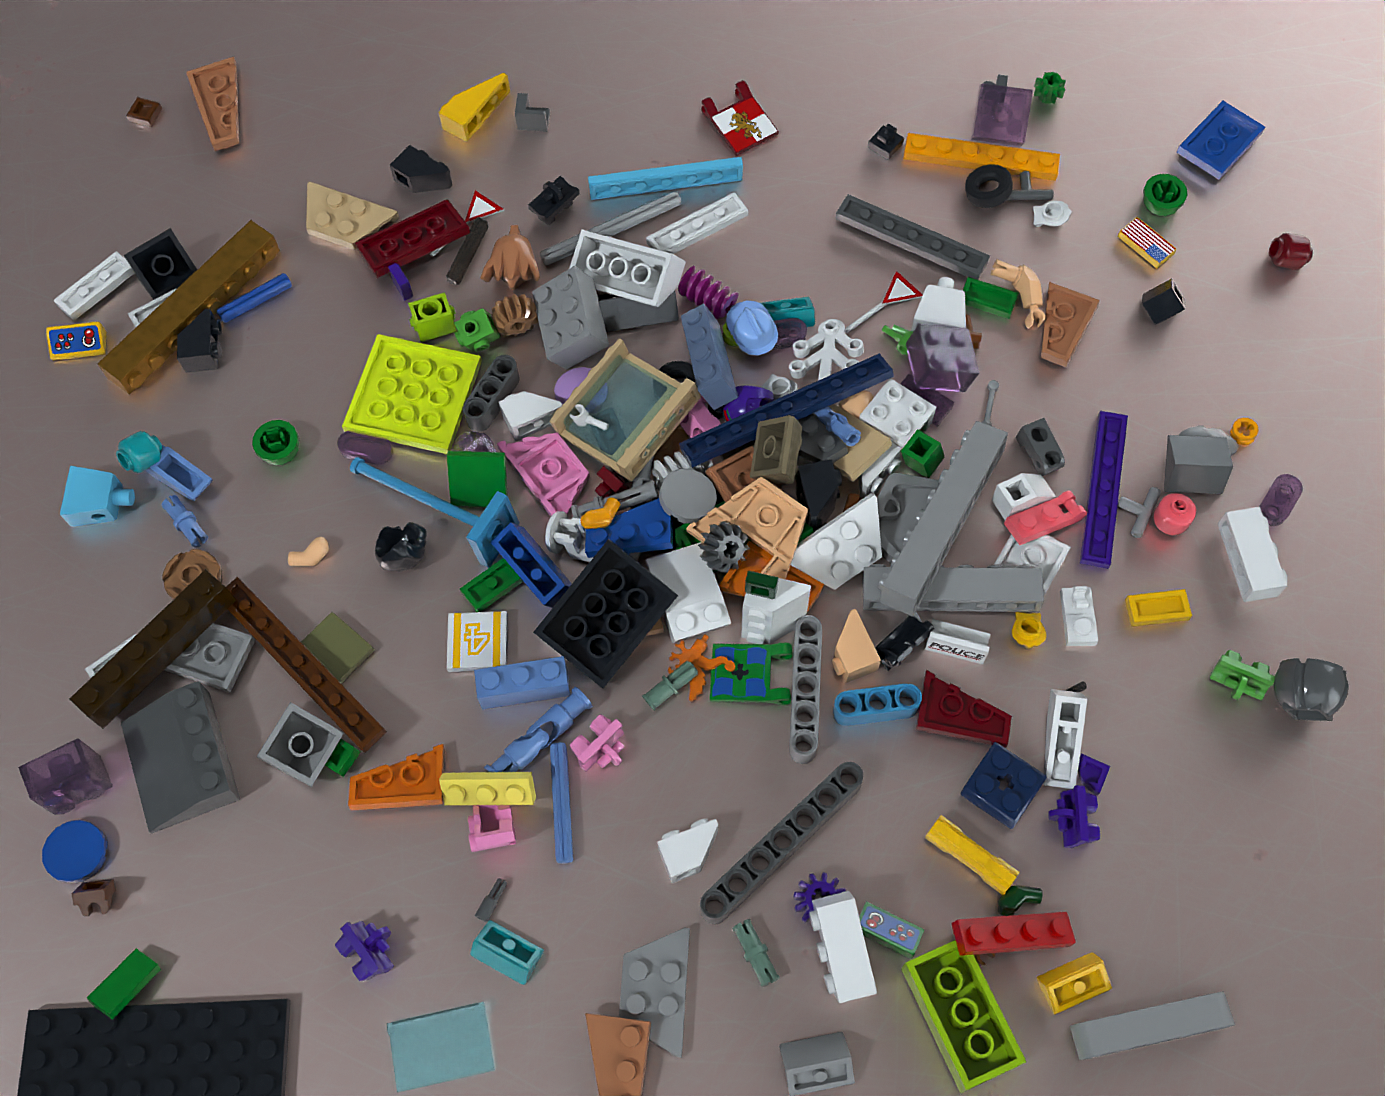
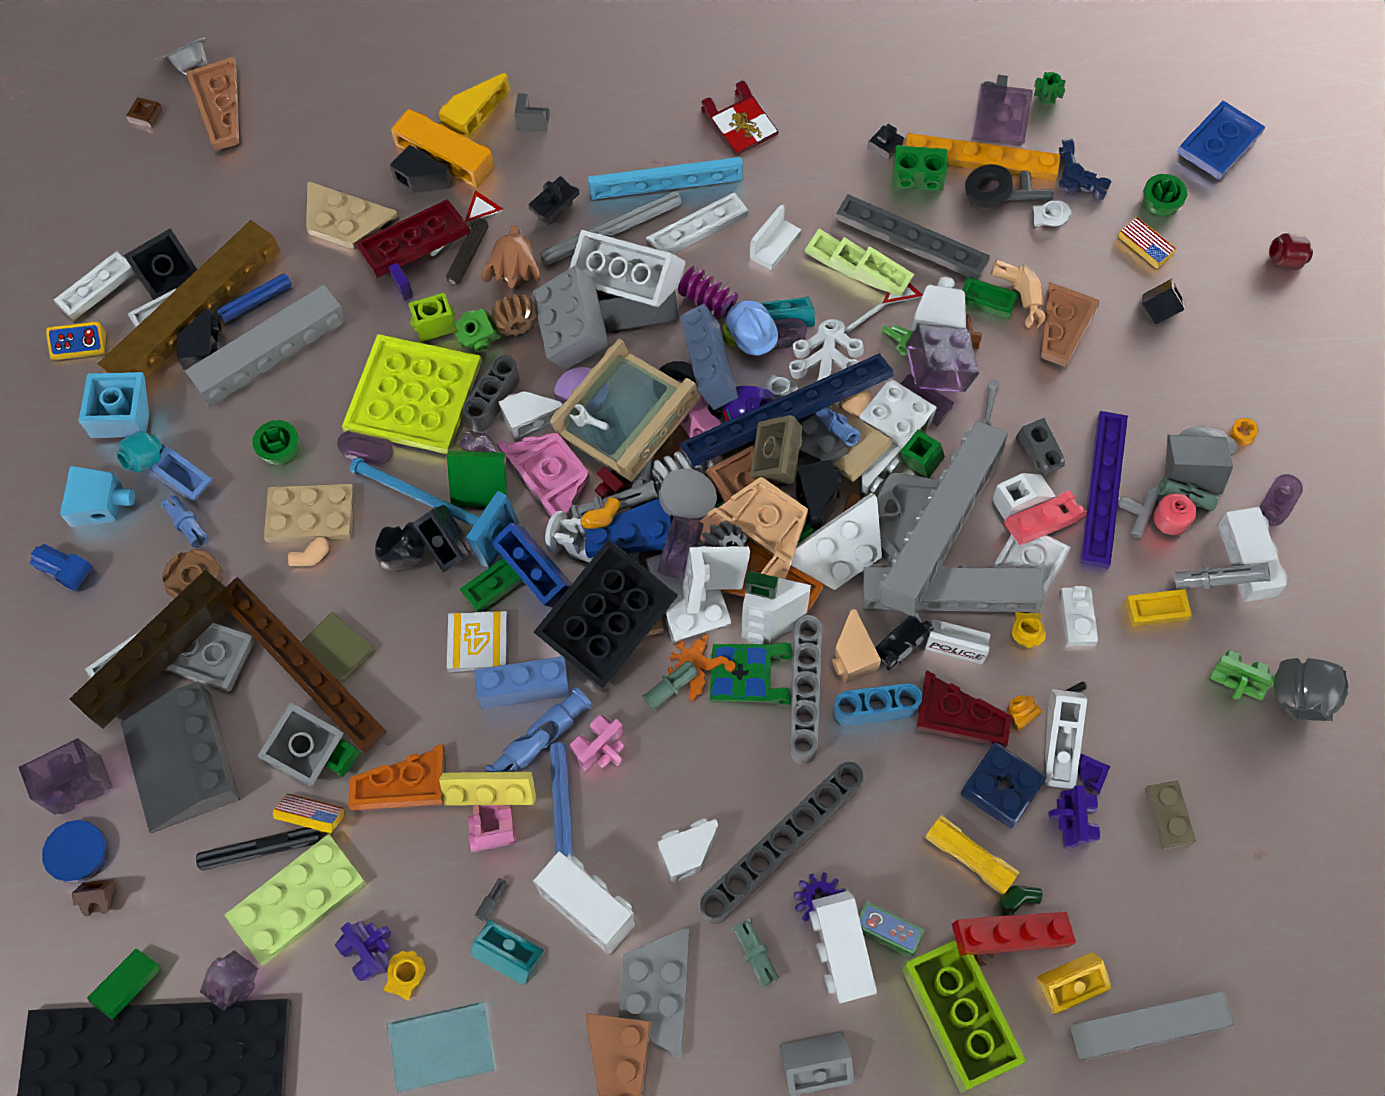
(66, 569): none -> blue piece
(114, 405): none -> medium azure slope
(188, 57): none -> light grey piece
(229, 980): none -> clear purple brick
(257, 848): none -> black axle
(266, 345): none -> light grey brick
(295, 899): none -> yellowish green plate
(308, 813): none -> tile
(309, 513): none -> tan plate
(404, 973): none -> yellow animal
(443, 538): none -> black brick
(461, 155): none -> light orange brick
(585, 901): none -> white brick
(681, 536): none -> clear purple plate
(713, 570): none -> white bracket
(773, 240): none -> white panel
(862, 265): none -> yellowish green slope
(919, 167): none -> green brick
(1023, 711): none -> light orange plate
(1075, 177): none -> dark blue piece
(1170, 814): none -> dark tan plate
(1199, 497): none -> sand green pin
(1230, 575): none -> light grey pin

